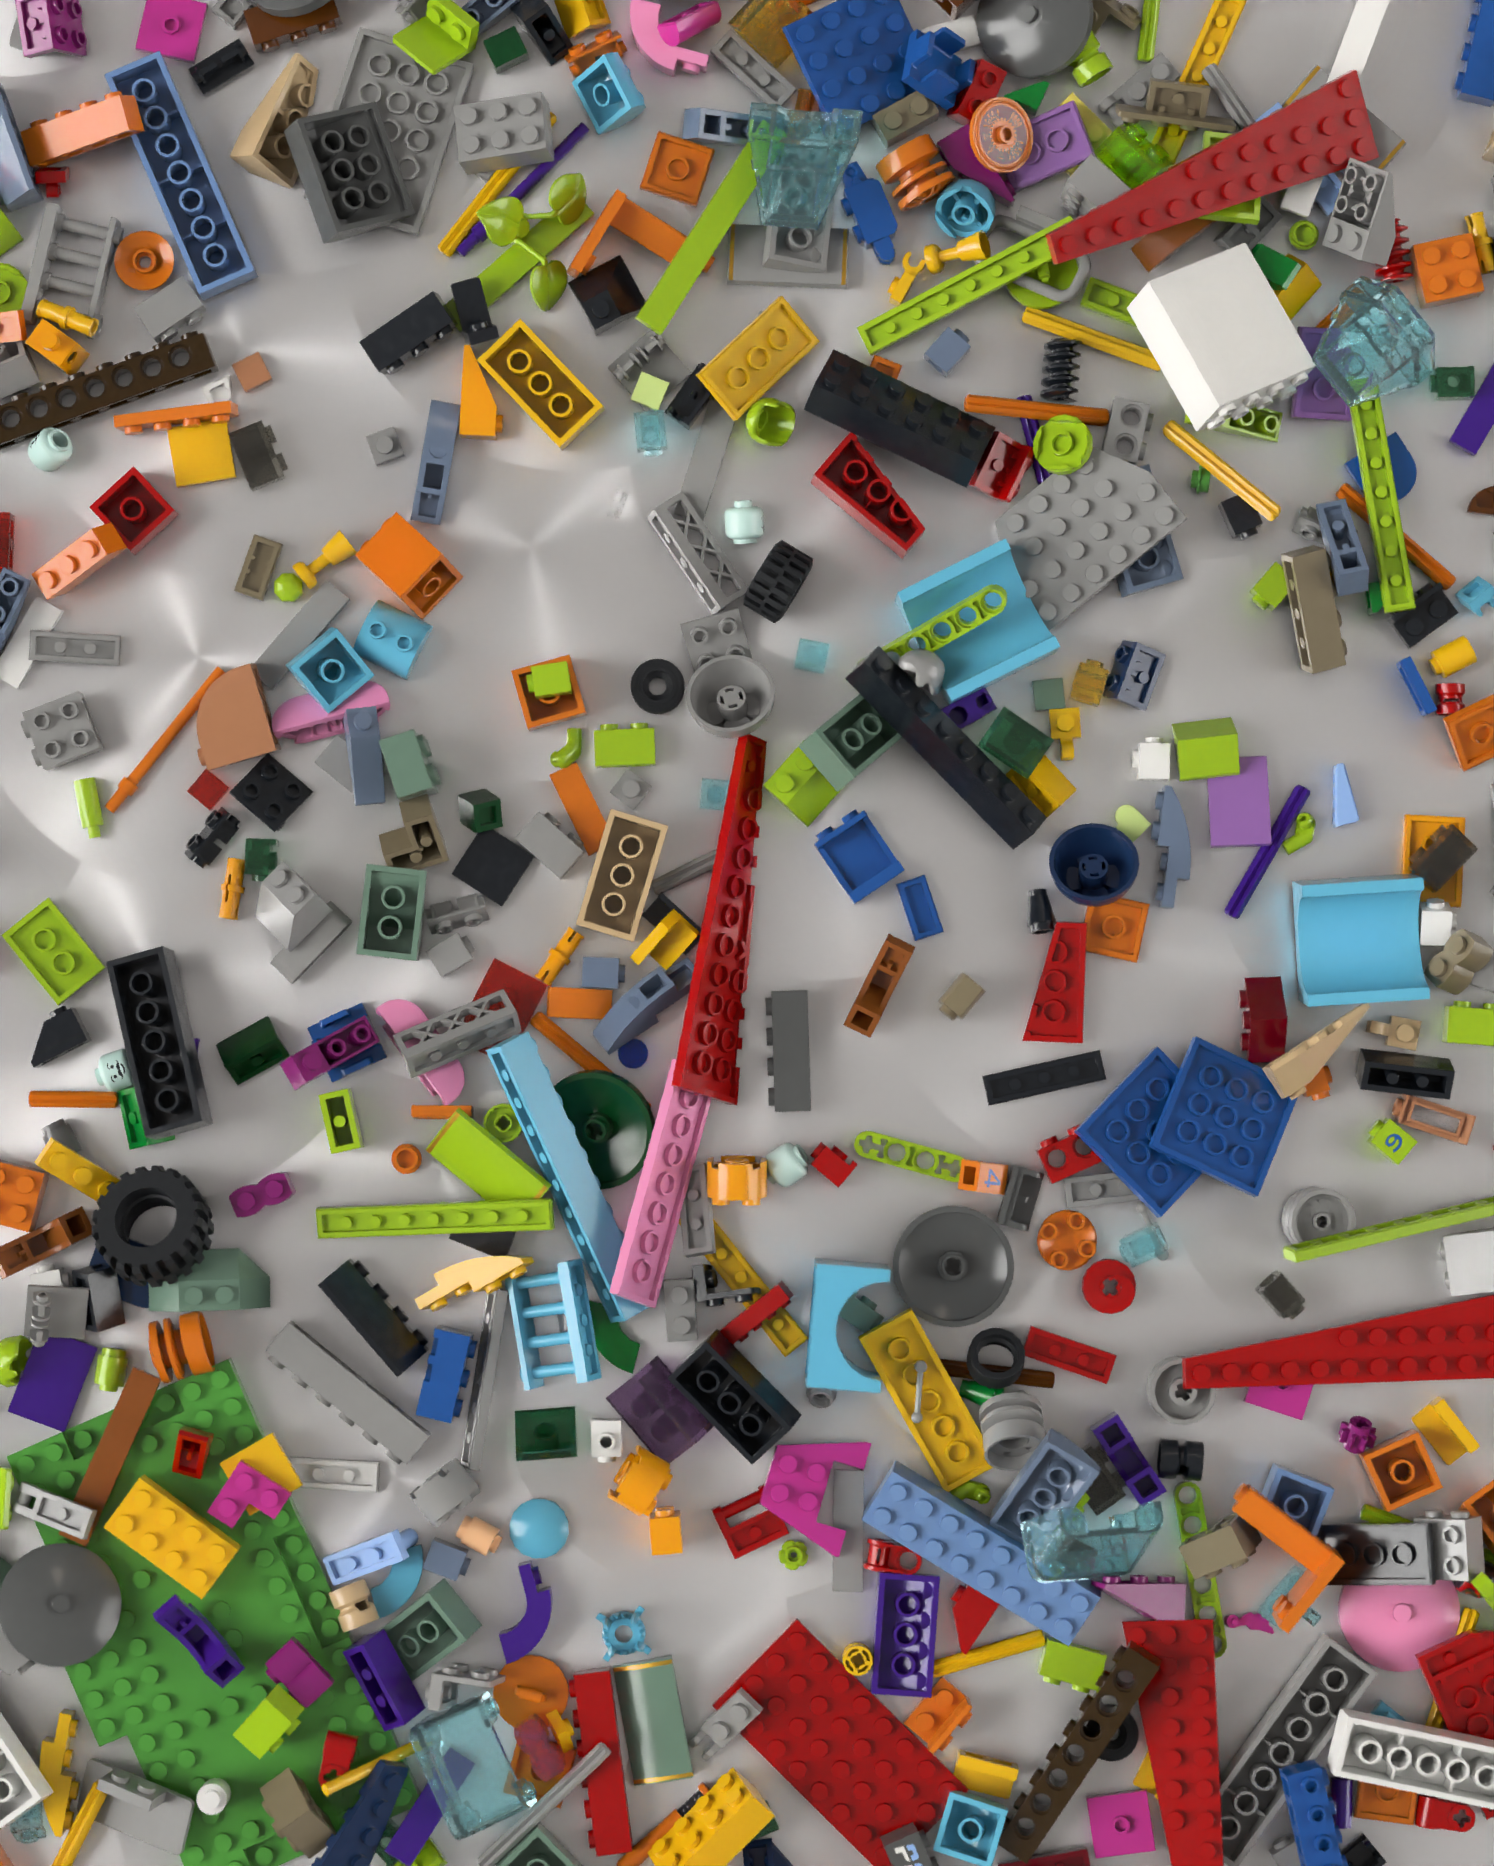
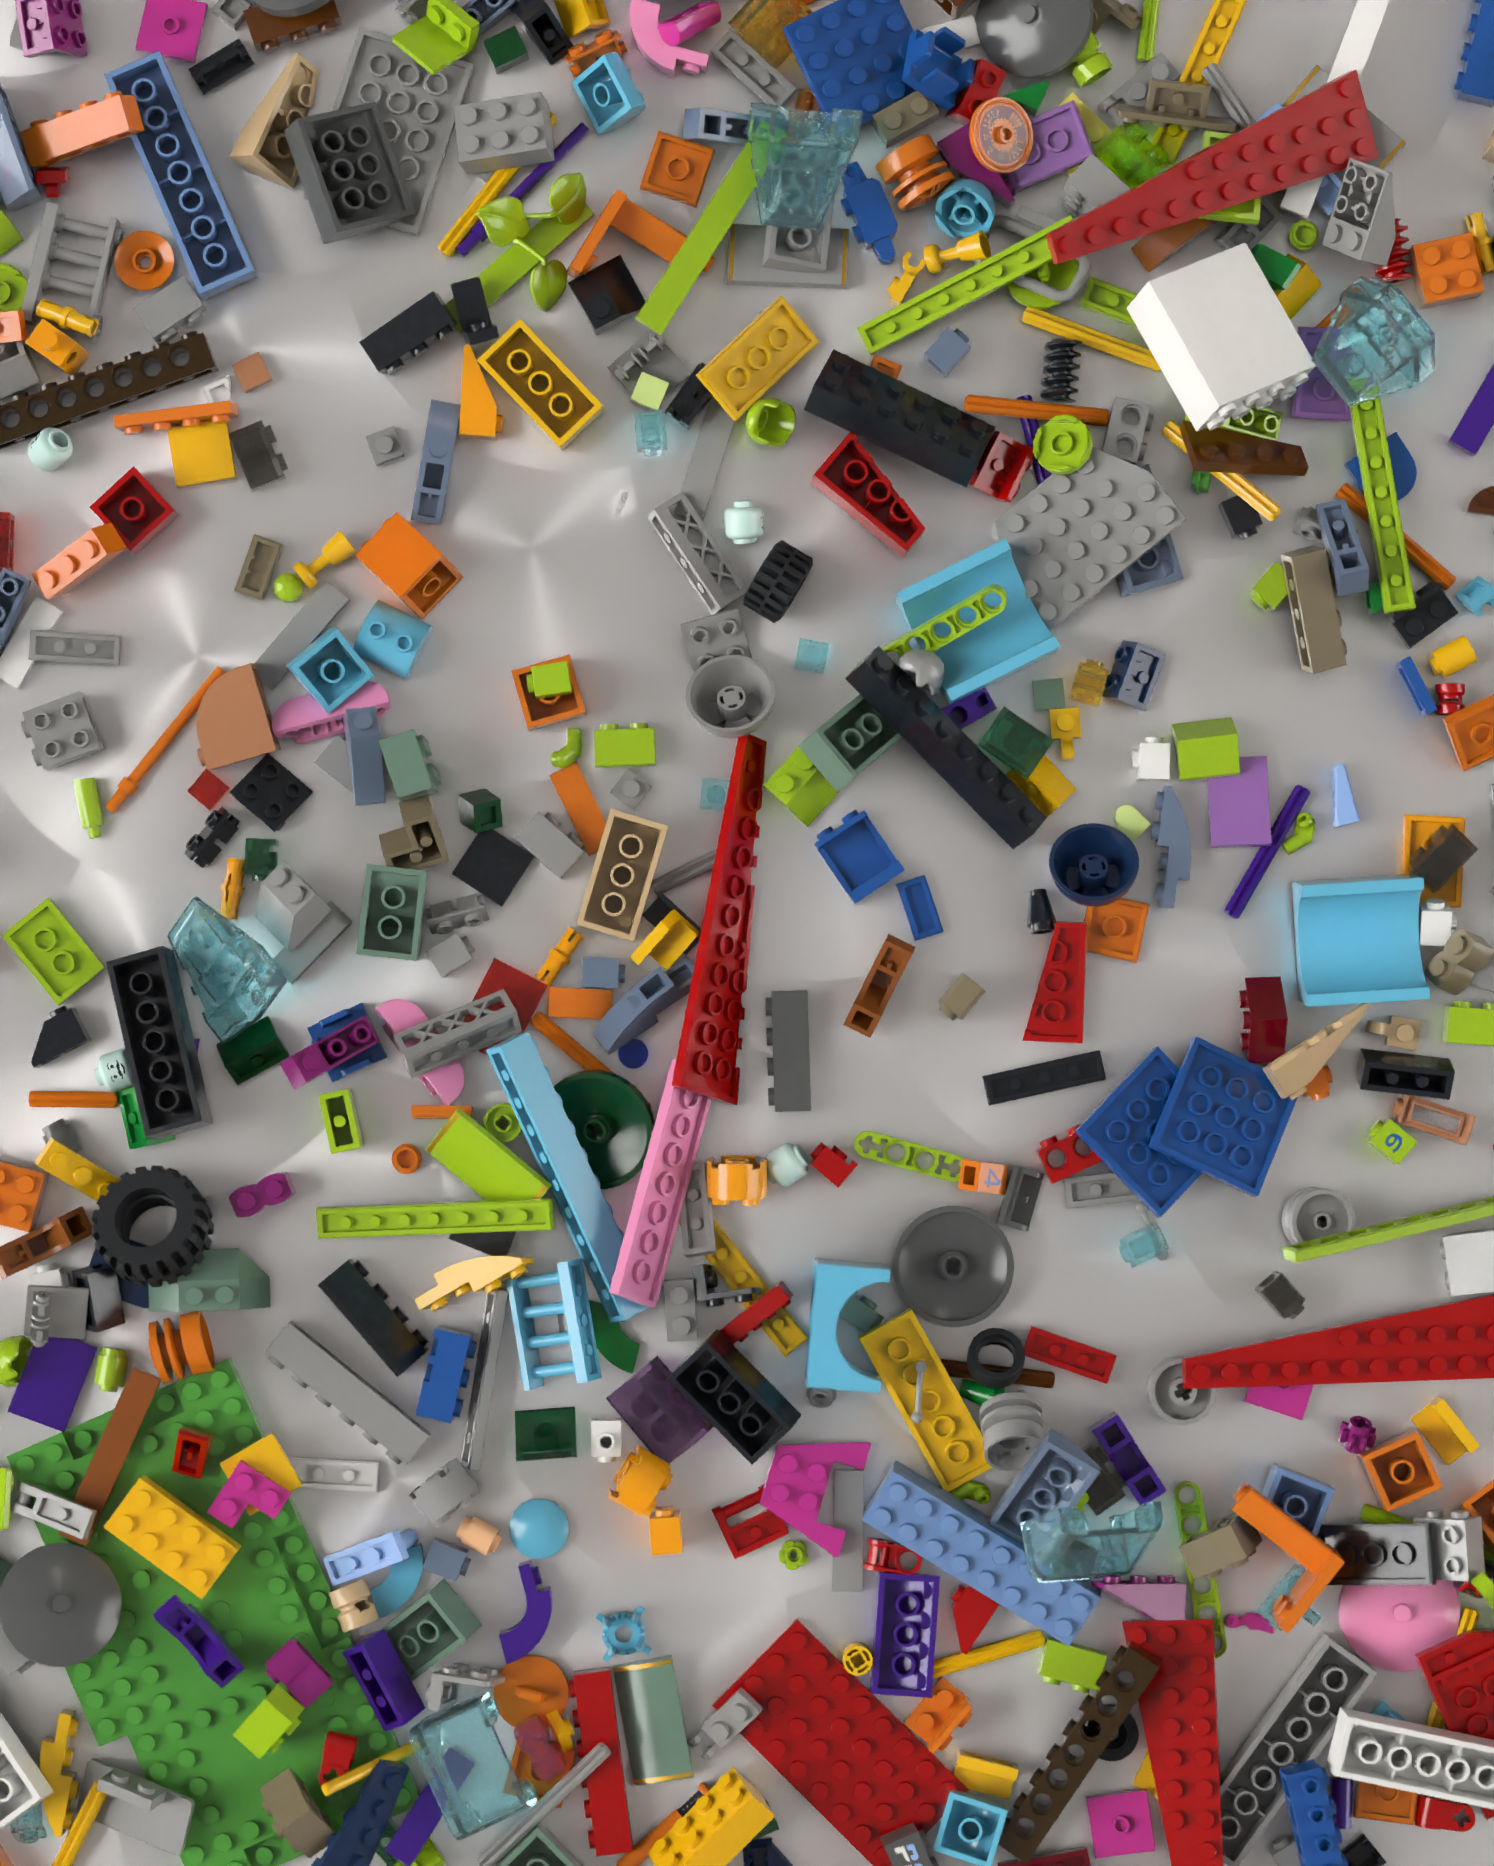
(213, 1796): white brick -> none
(227, 969): none -> clear light blue wedge
(657, 669): black tyre -> none
(1067, 1240): orange dish -> none
(1124, 1287): red piece -> none
(1180, 1459): black wheel -> none
(1240, 453): none -> reddish brown wing
(1444, 392): clear green brick -> none

